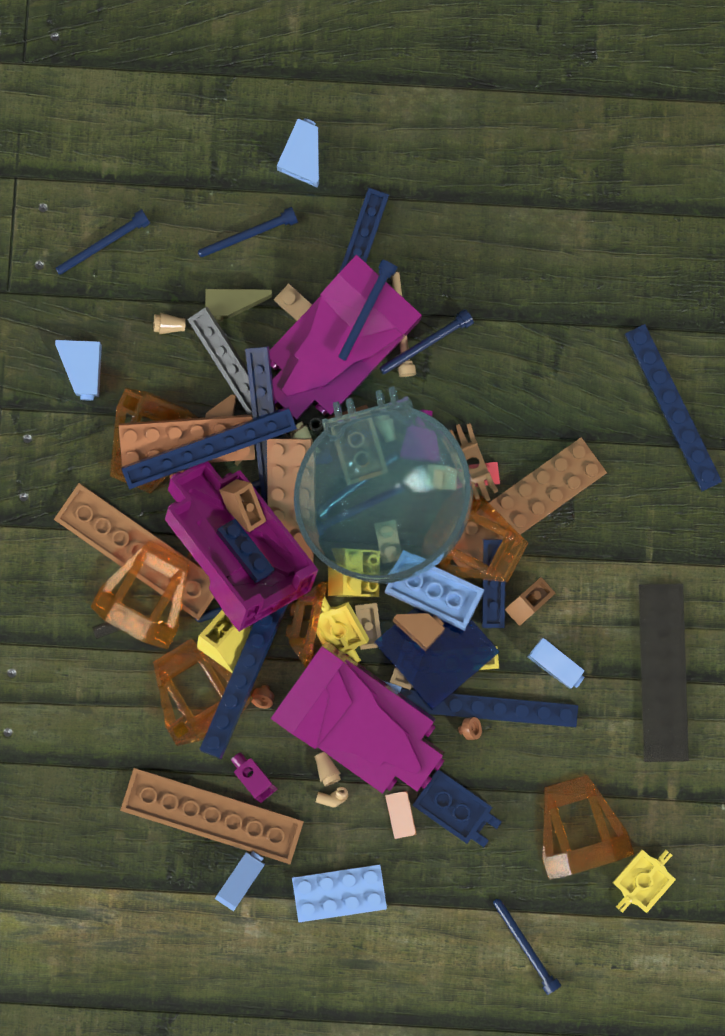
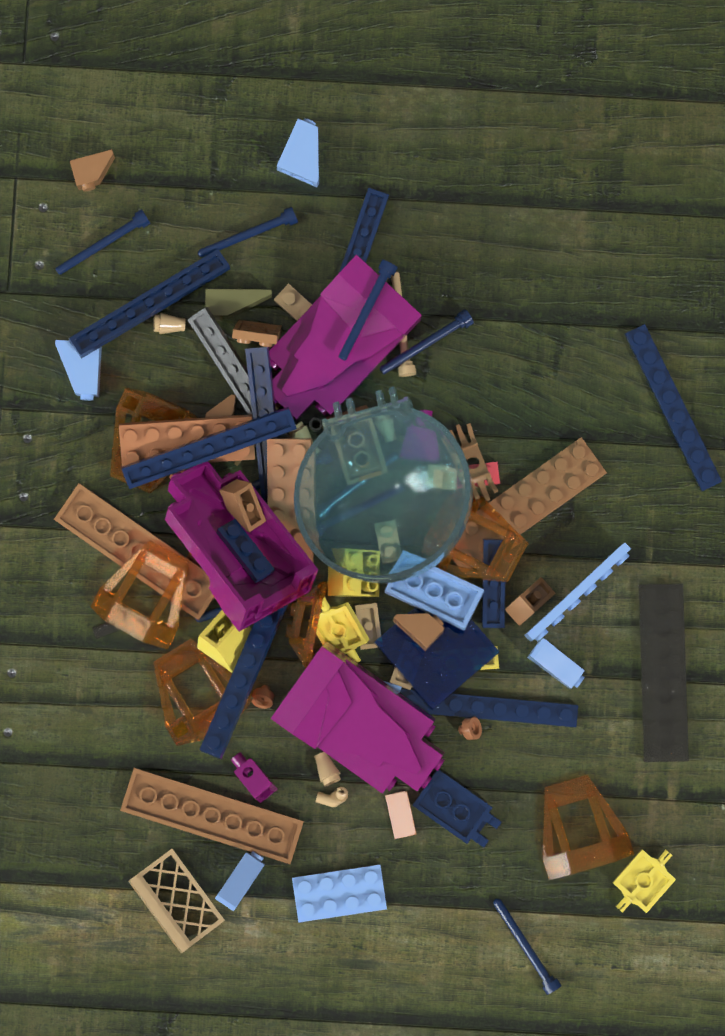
(91, 169): none -> medium nougat slope
(149, 303): none -> dark blue plate
(158, 909): none -> tan fence
(259, 332): none -> medium nougat plate
(572, 598): none -> light blue plate

